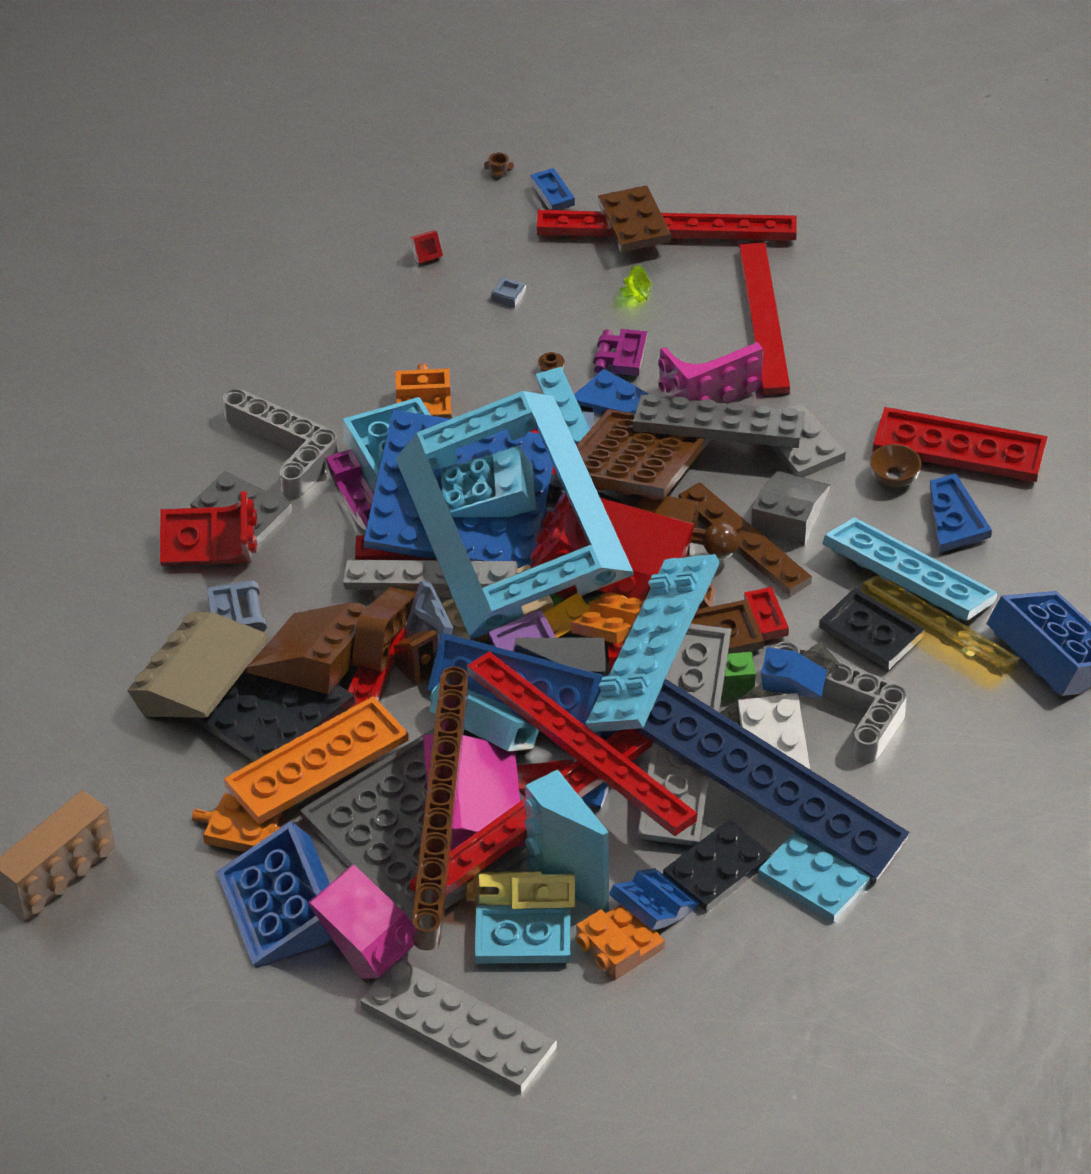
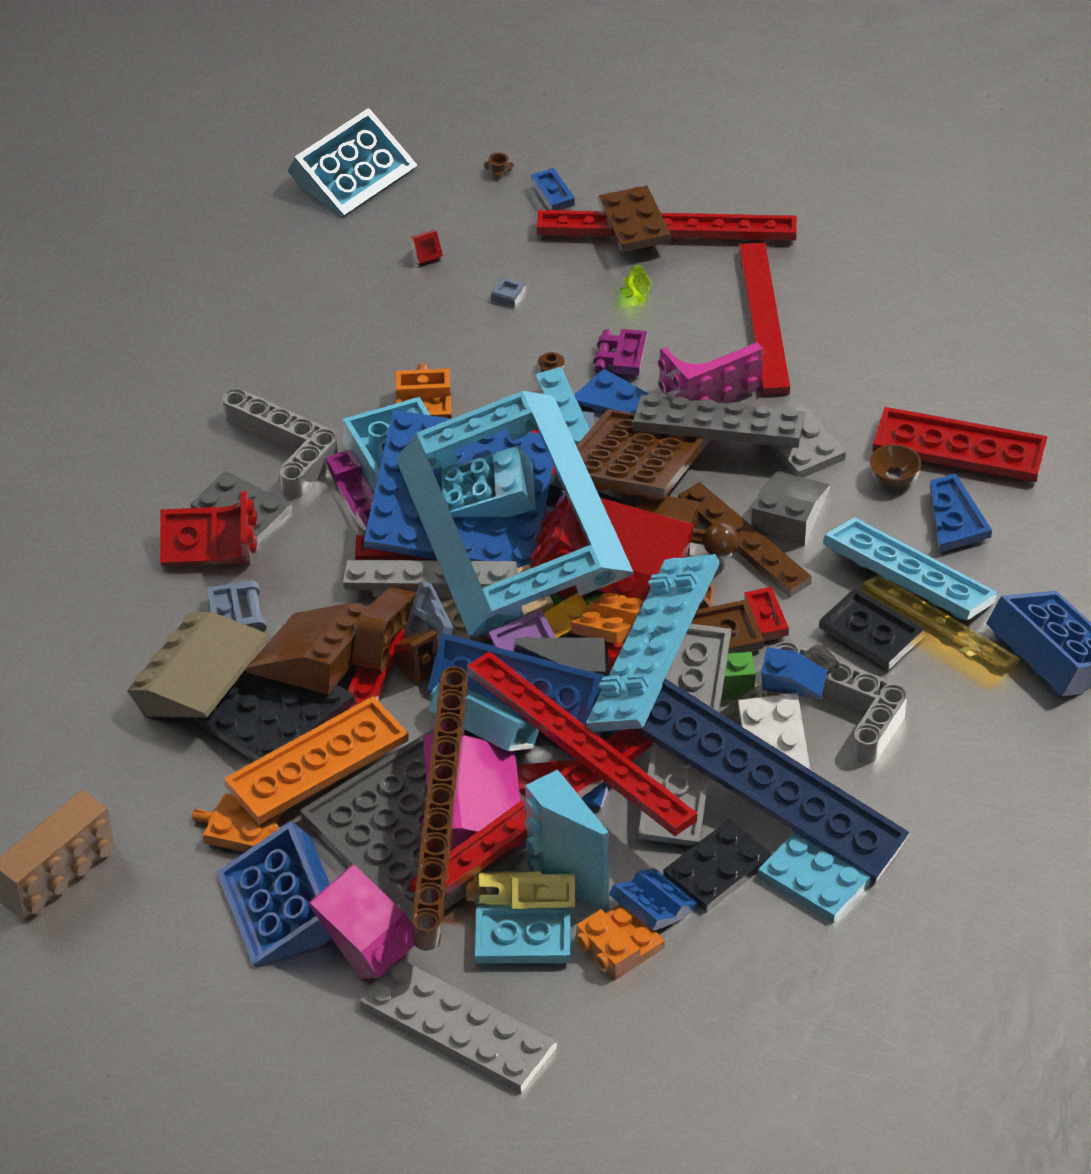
(351, 164): none -> medium azure slope

